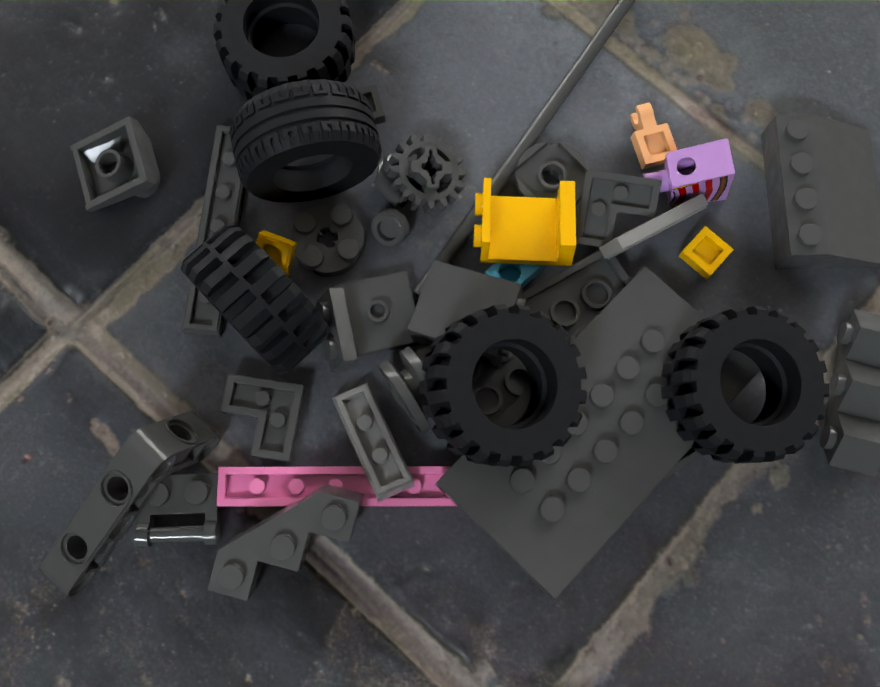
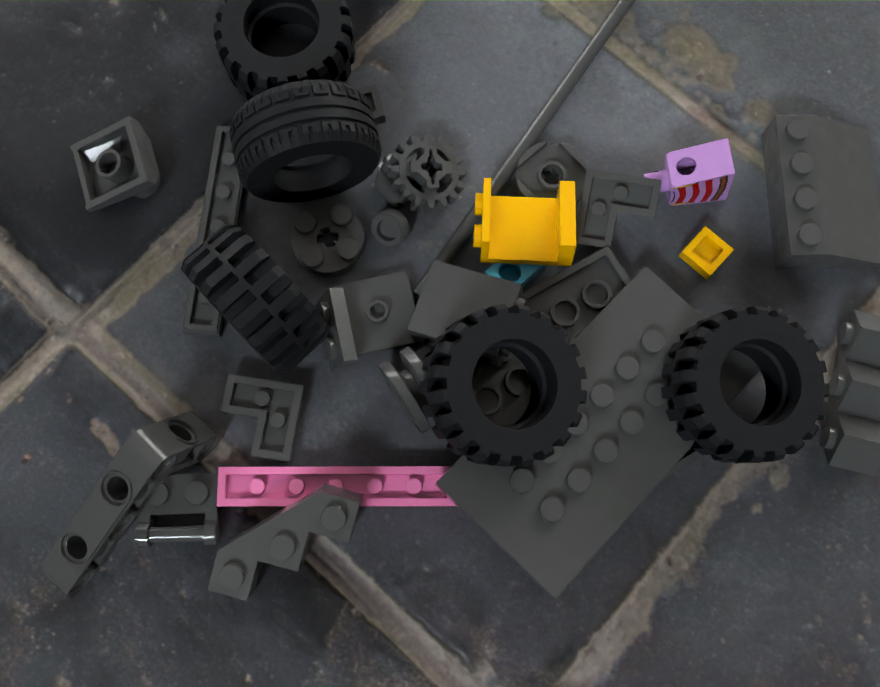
(278, 248): yellow tile -> none
(373, 442): light grey tile -> none
(649, 139): light nougat plate -> none
(653, 226): light grey tile -> none

